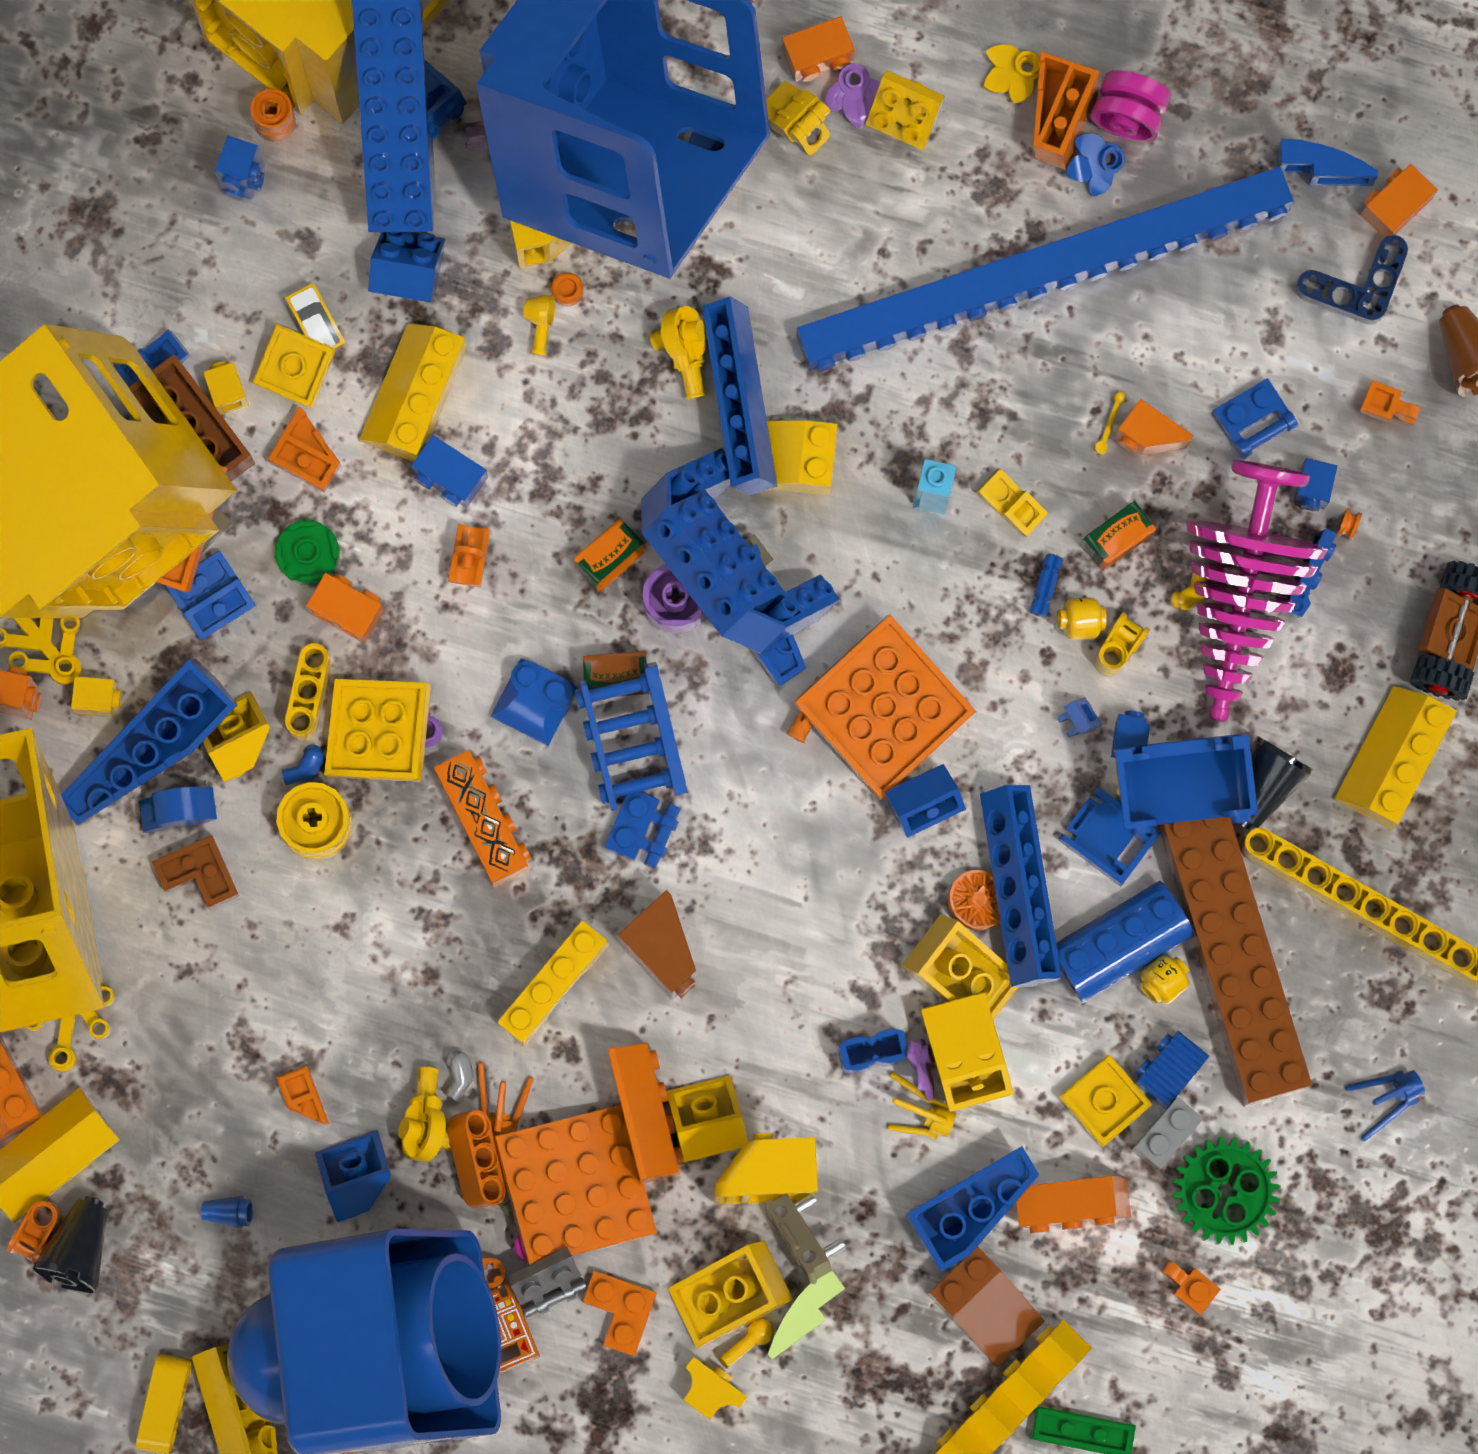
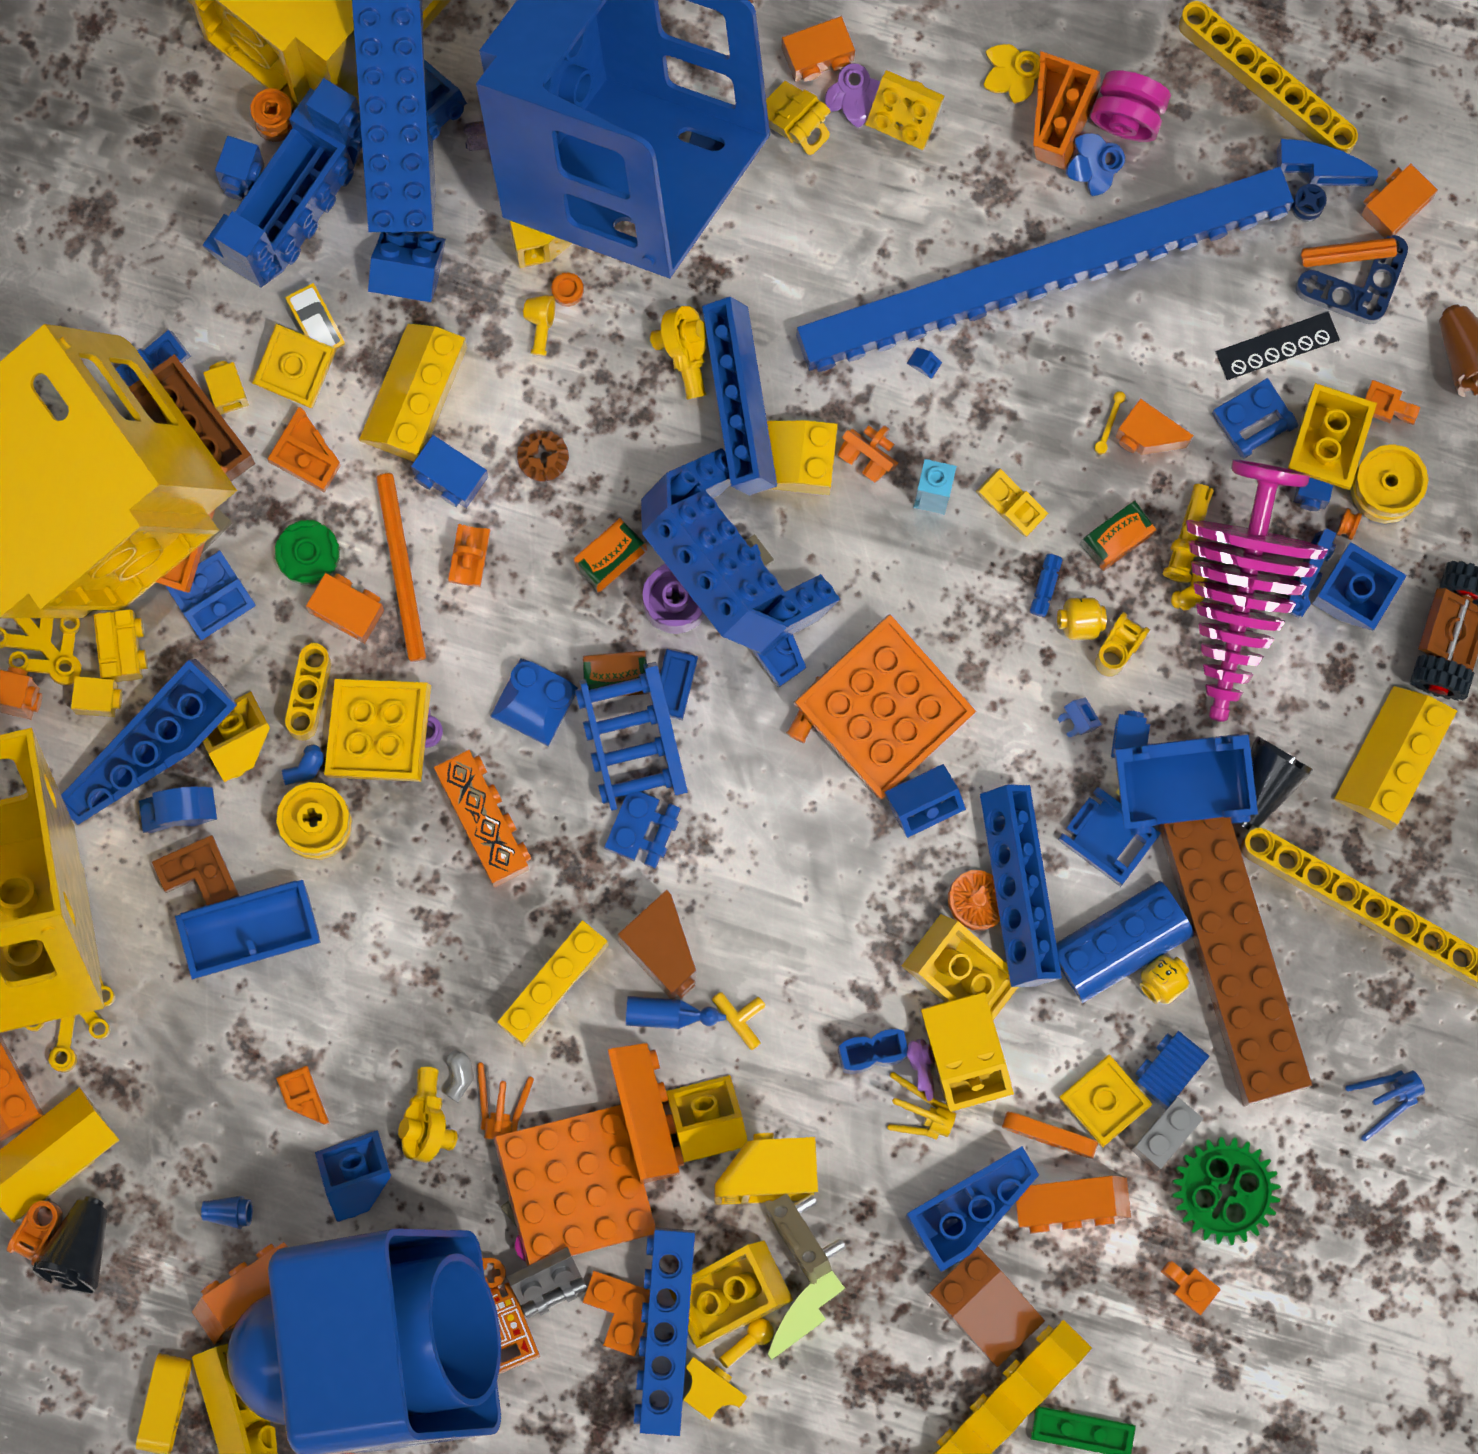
(119, 645): none -> yellow brick
(226, 1302): none -> orange wedge
(247, 929): none -> blue container
(292, 188): none -> blue wedge
(401, 567): none -> orange axle
(485, 1172): orange beam -> none
(555, 463): none -> dark orange gear
(665, 1419): none -> blue brick
(667, 1013): none -> blue wheel
(677, 680): none -> blue tile
(739, 1019): none -> yellow piece
(857, 444): none -> orange hips
(924, 362): none -> blue piece
(1050, 1135): none -> orange beam
(1181, 557): none -> yellow pin
(1261, 65): none -> yellow beam
(1277, 345): none -> black sticker
(1311, 196): none -> dark blue wheel
(1332, 436): none -> yellow slope
(1349, 252): none -> orange axle
(1359, 588): none -> blue slope
(1407, 479): none -> yellow wheel

